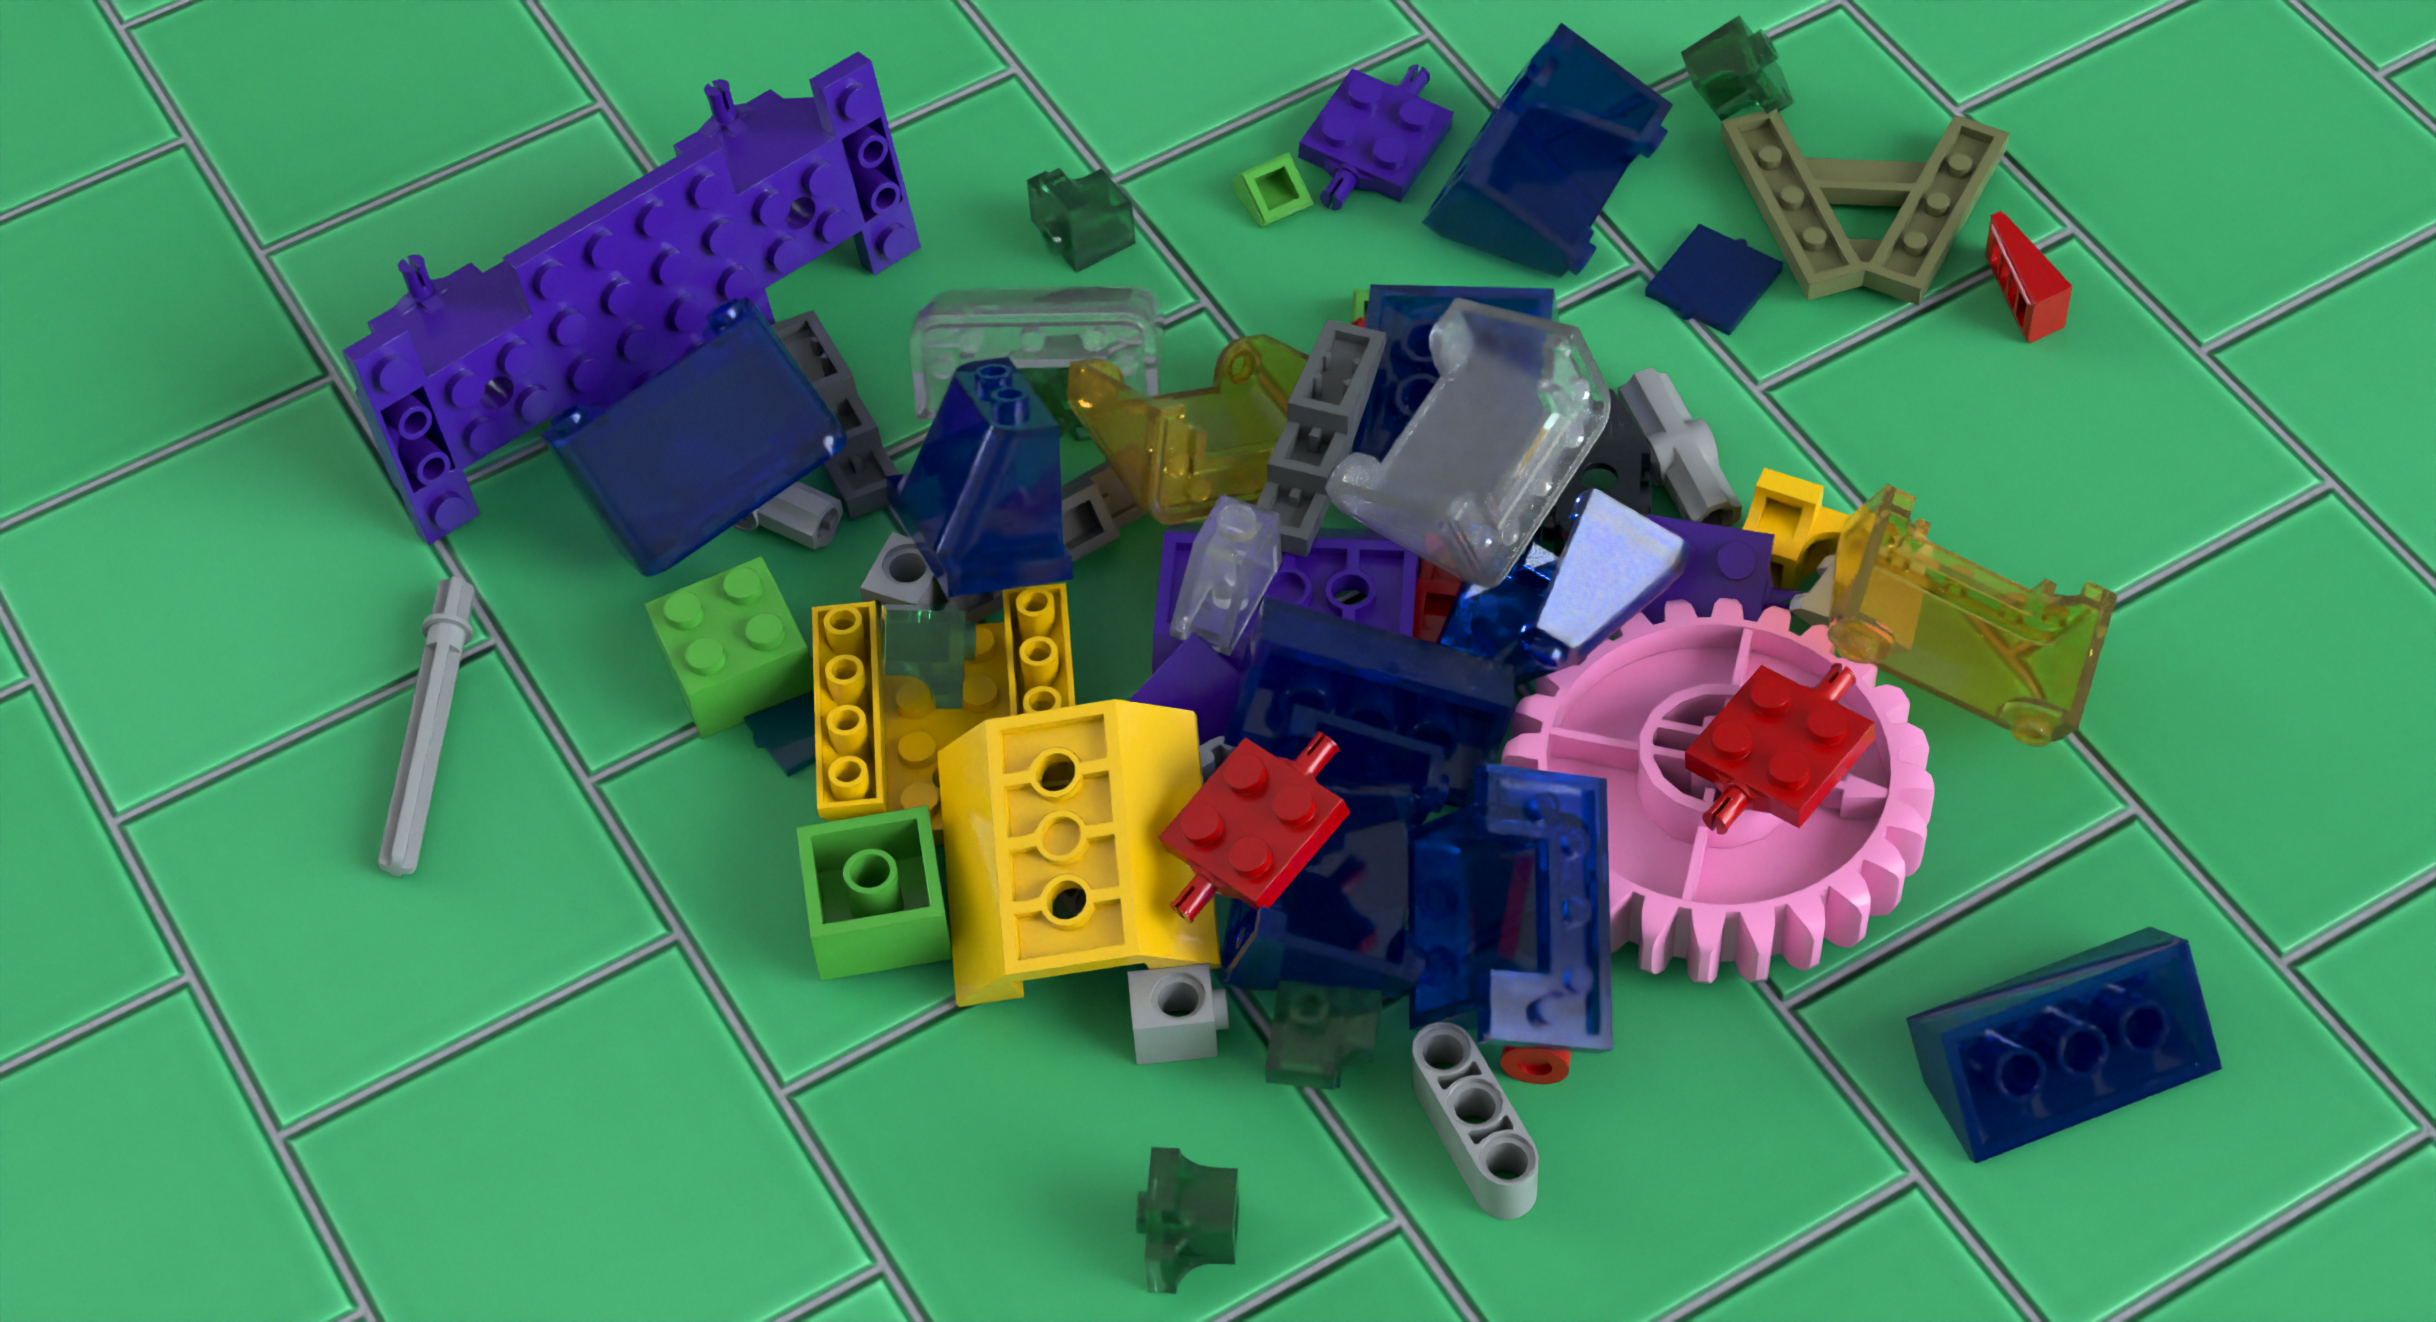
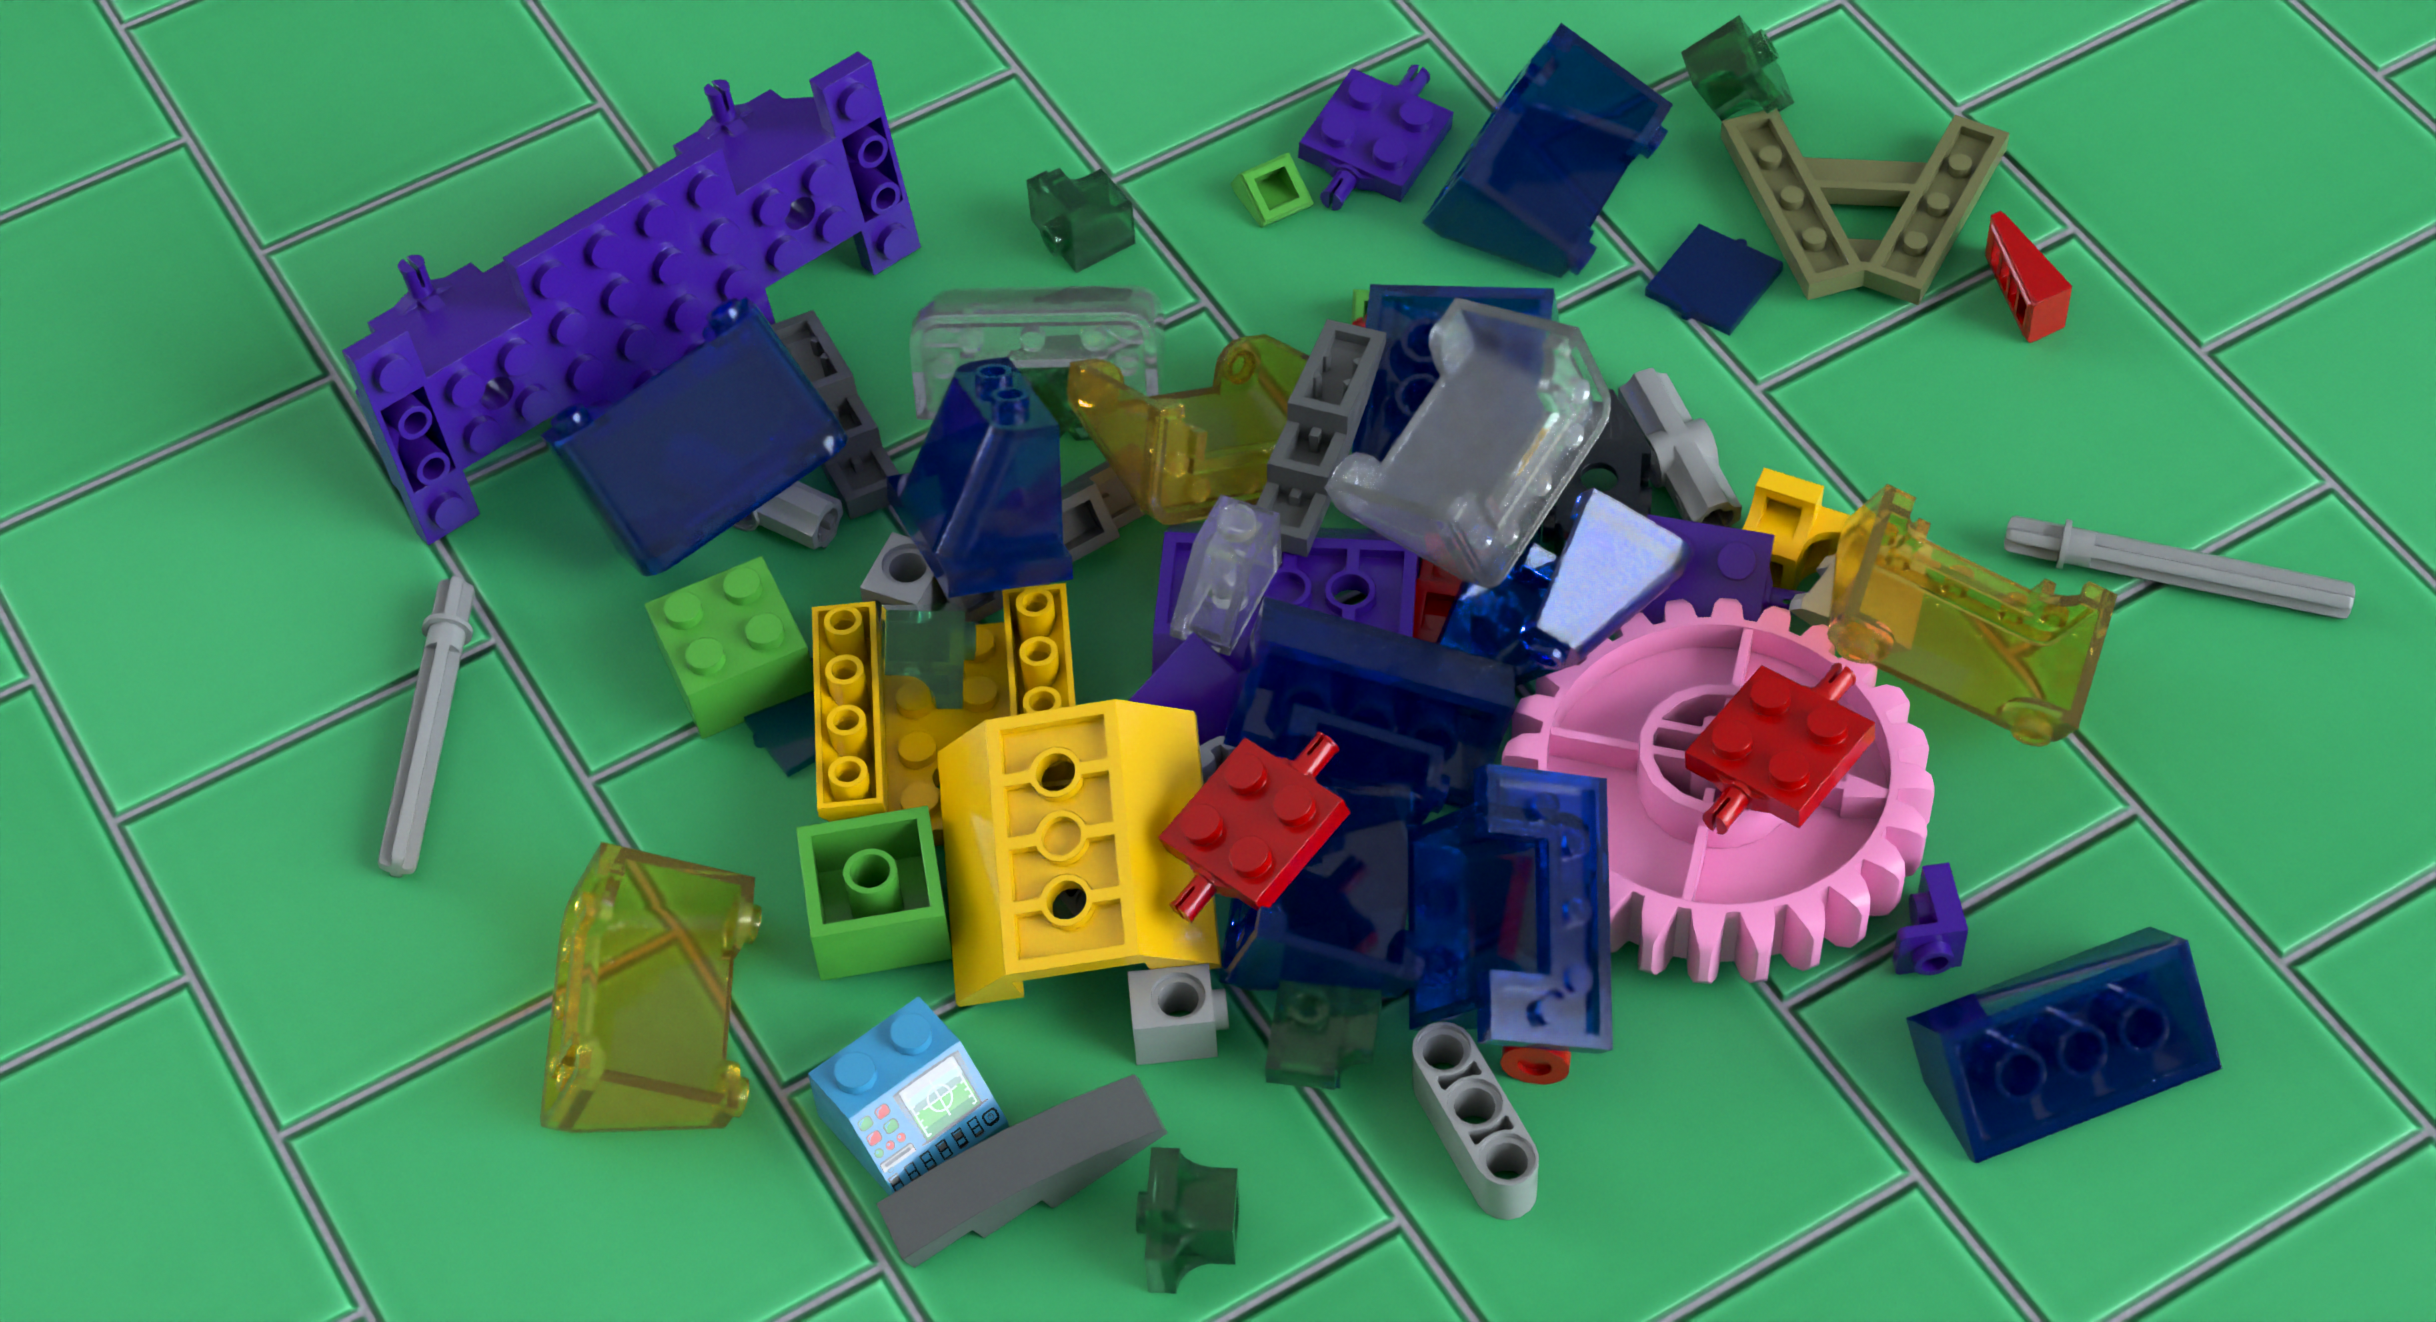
(646, 996): none -> clear yellow windscreen
(905, 1097): none -> dark azure slope
(1020, 1166): none -> dark grey slope
(1937, 929): none -> dark purple bracket
(2179, 567): none -> light grey axle

